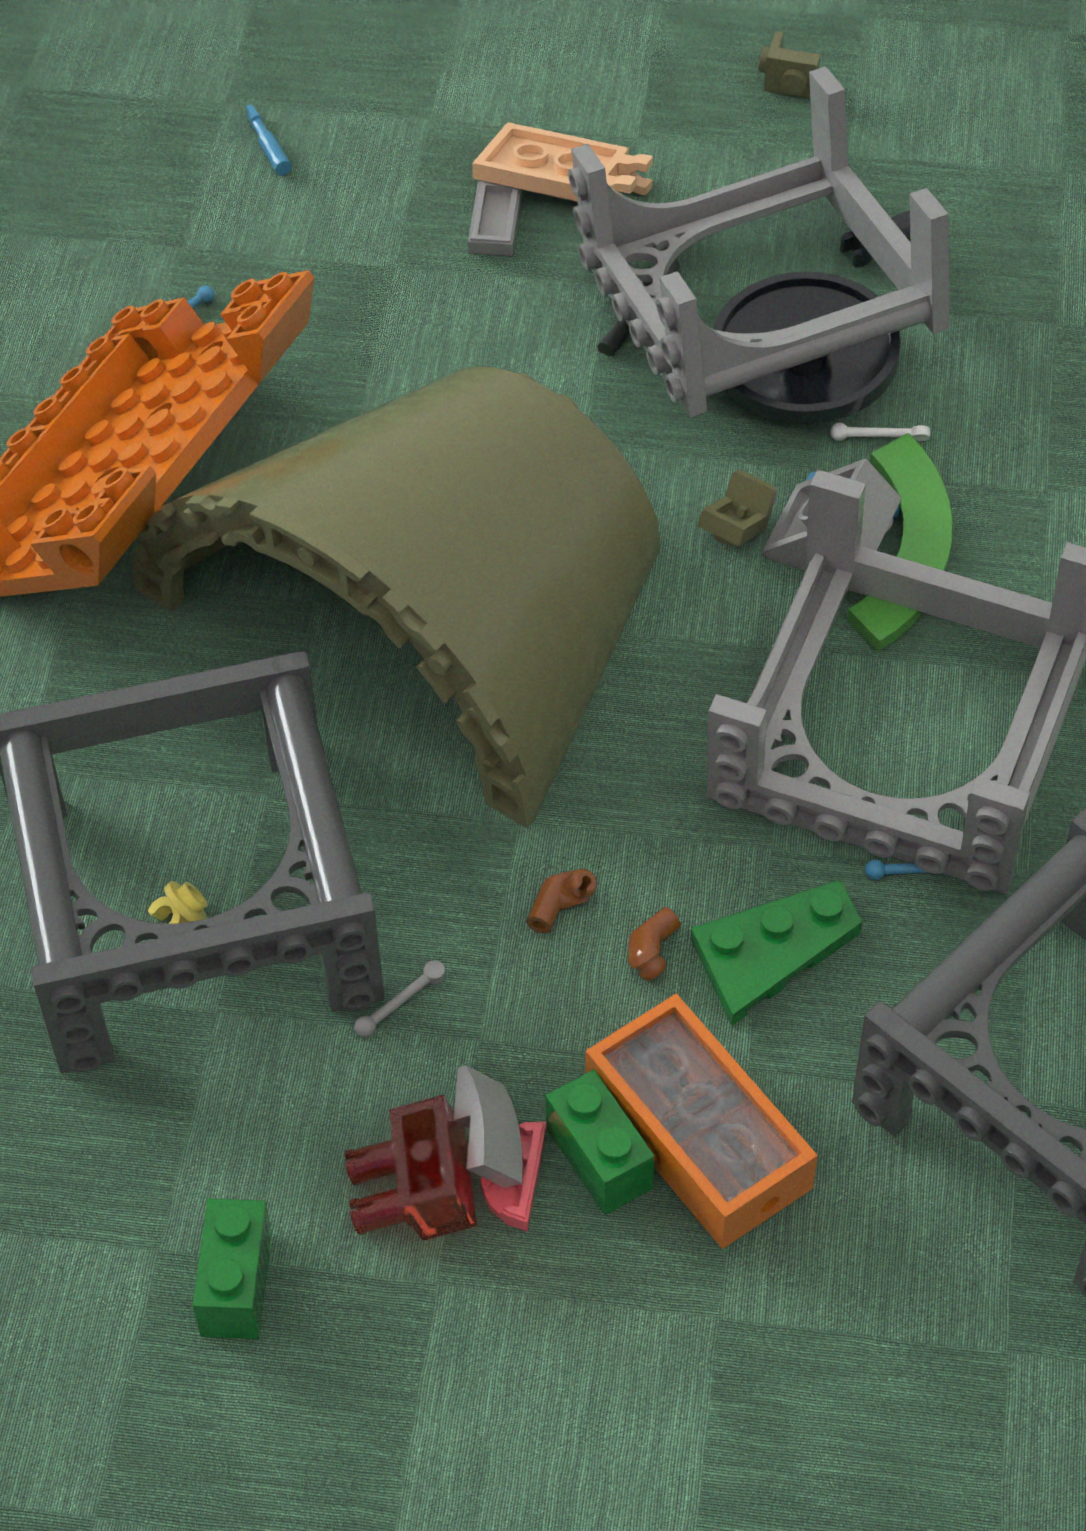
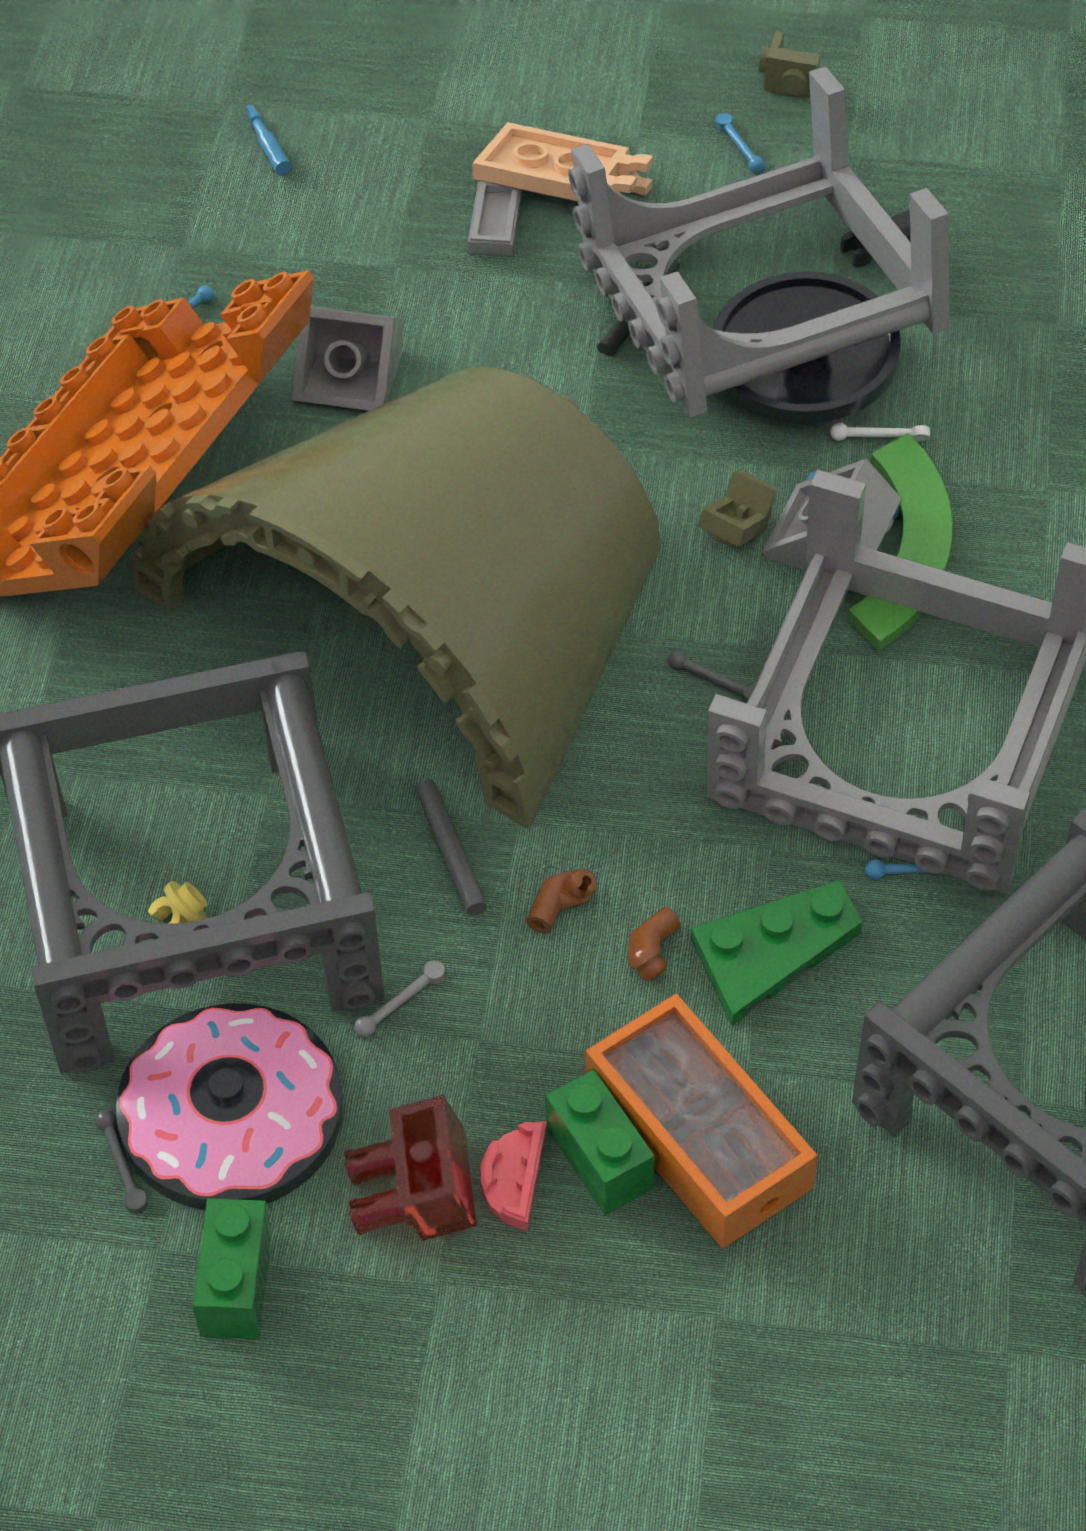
(135, 1198): none -> dark grey hinge
(229, 1105): none -> dish
(347, 359): none -> light grey slope
(451, 848): none -> dark grey bar
(493, 1126): light grey slope -> none
(678, 660): none -> dark grey hinge
(725, 123): none -> dark azure hinge

